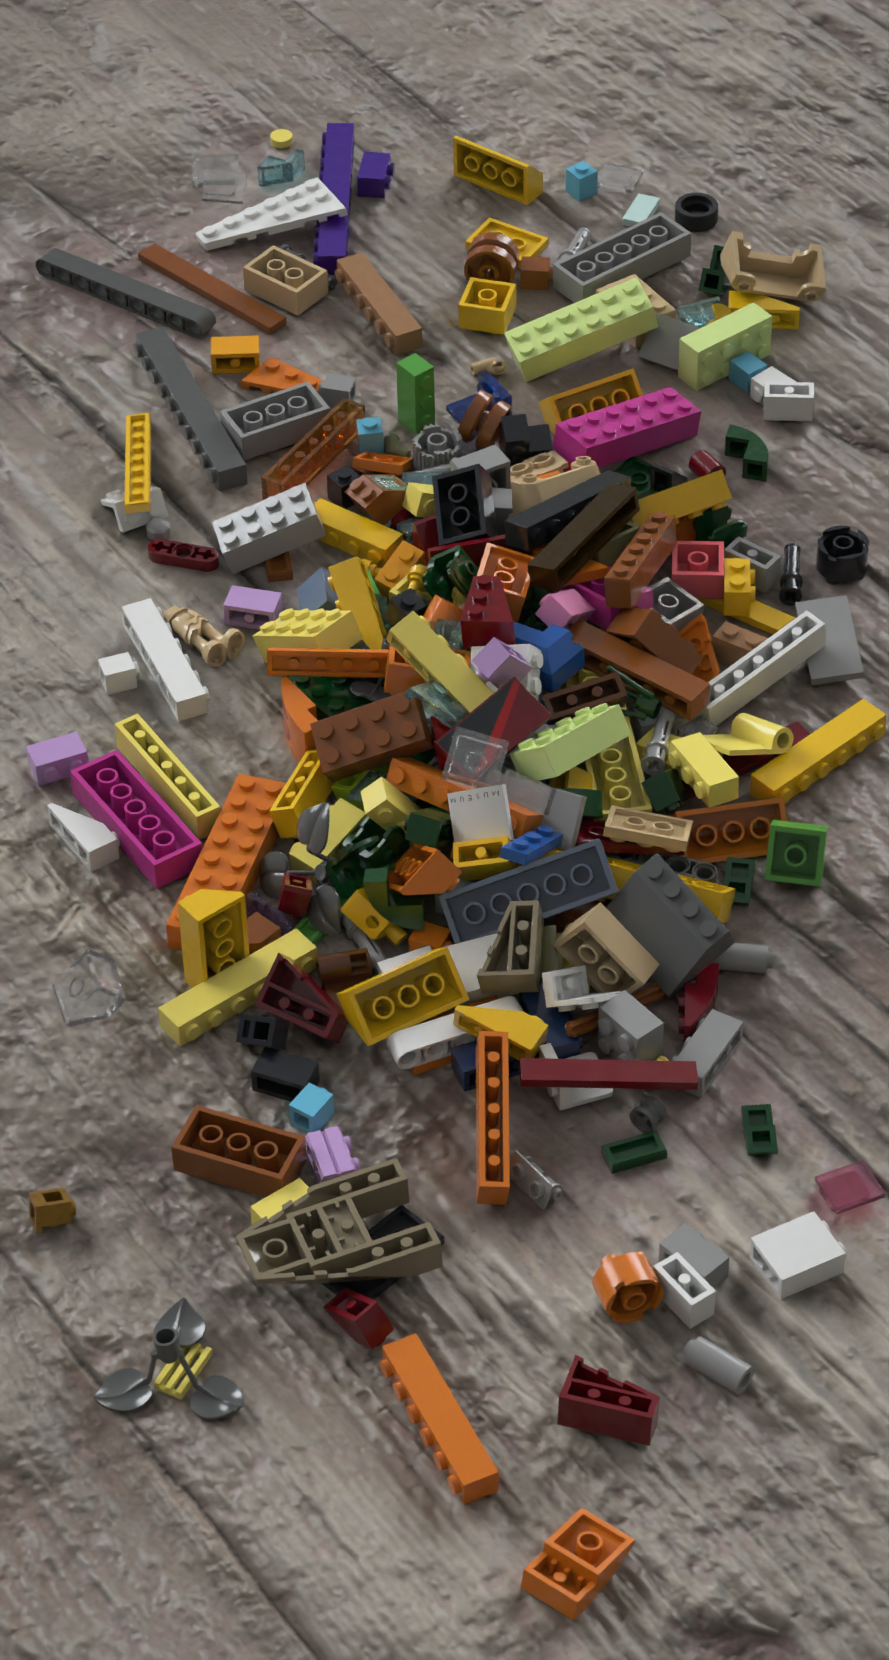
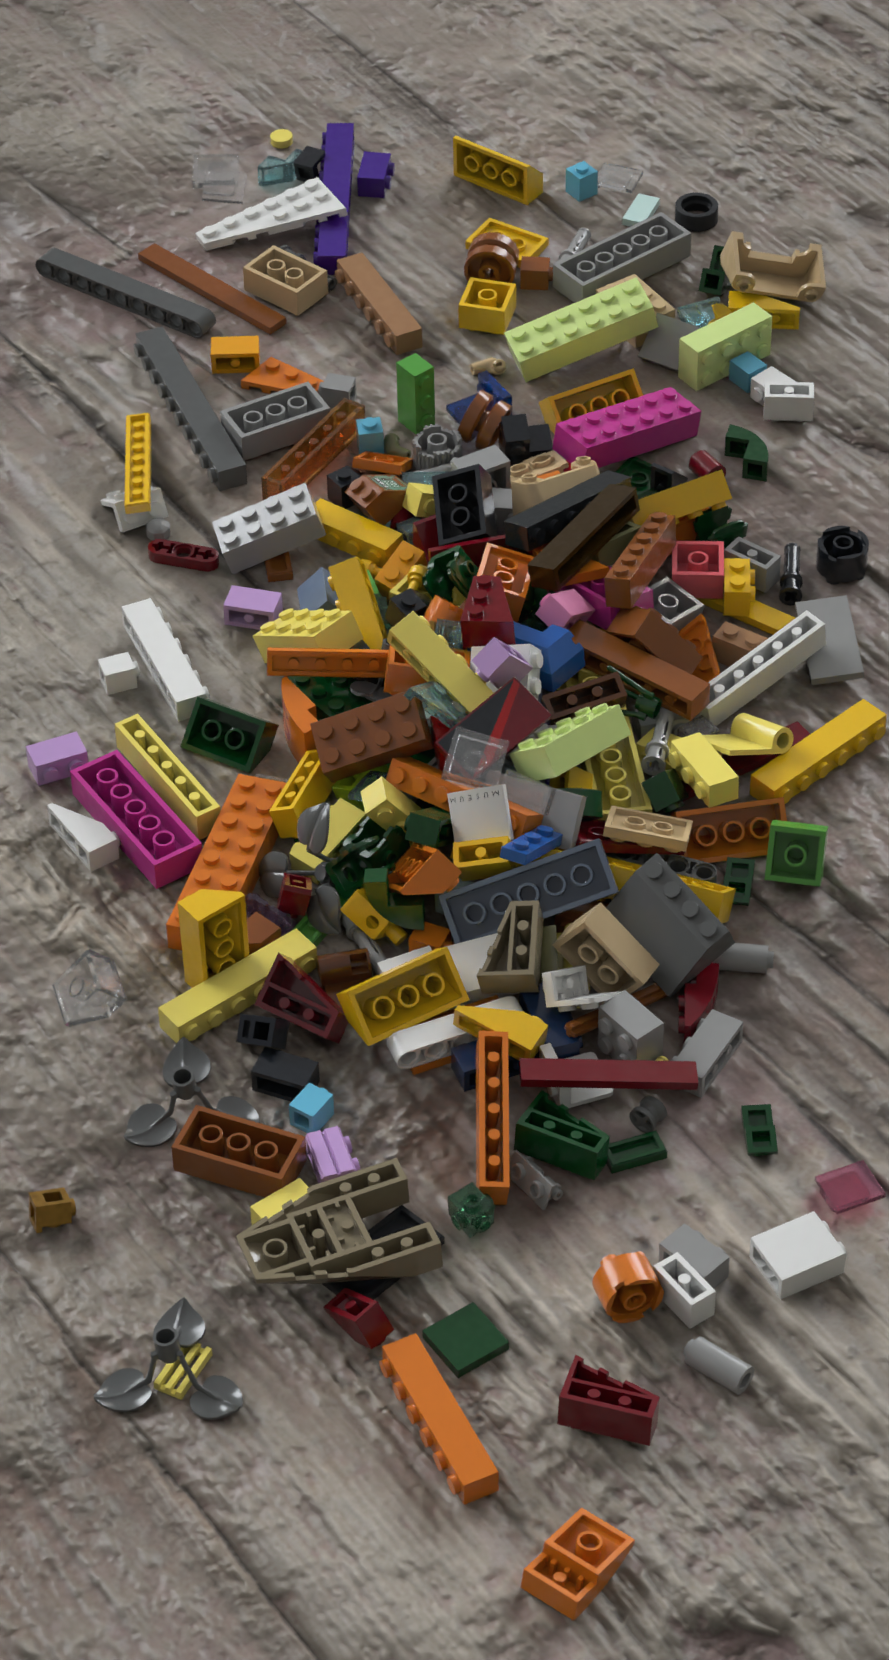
(183, 1071): none -> dark grey plant
(193, 626): tan piece -> none
(228, 735): none -> dark green slope
(306, 163): none -> black panel
(465, 1340): none -> dark green tile
(471, 1210): none -> clear green brick
(561, 1139): none -> dark green wedge

